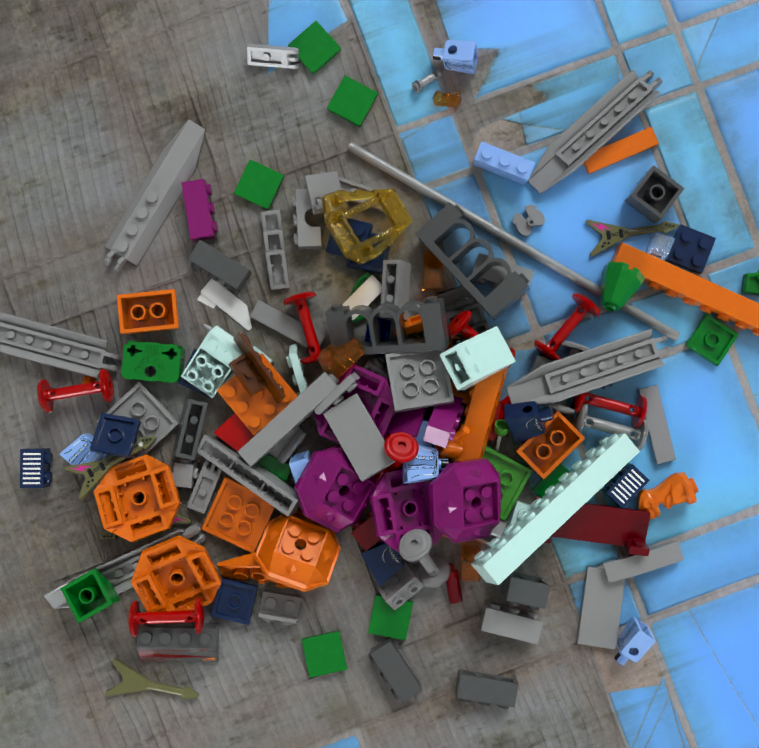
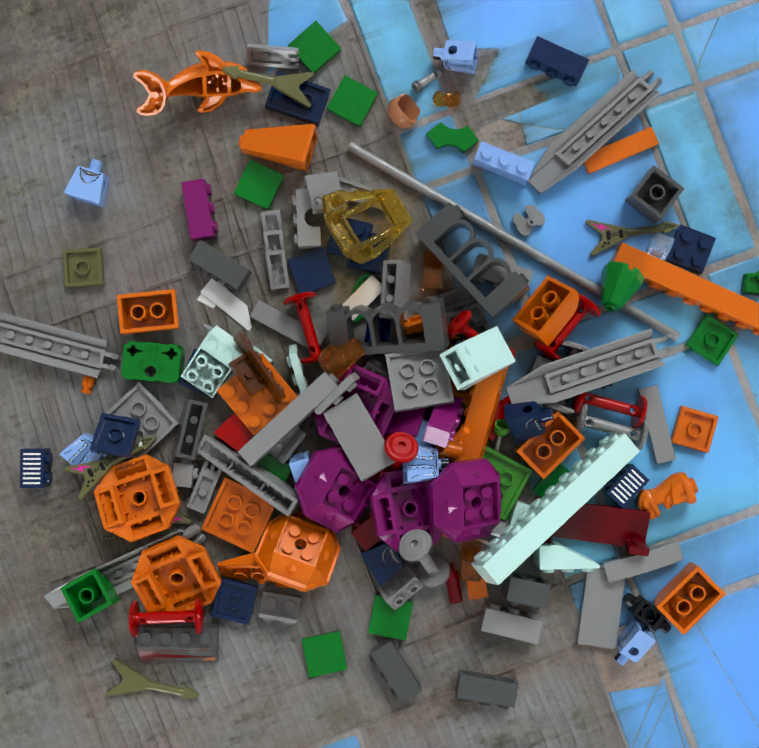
(46, 396): red hose -> none
(83, 267): none -> olive tile
(89, 184): none -> light blue torso
(156, 197): light grey hinge -> none
(198, 80): none -> orange animal
(283, 145): none -> orange slope
(286, 84): none -> olive piece
(312, 271): none -> dark blue tile
(315, 94): none -> dark blue tile
(403, 111): none -> nougat hair
(459, 138): none -> green tile
(477, 589): none -> orange tile
(547, 310): none -> orange brick
(556, 61): none -> dark blue brick
(557, 556): none -> light aqua slope
(635, 605): none -> black piece
(688, 597): none -> orange brick
(694, 429): none -> orange tile

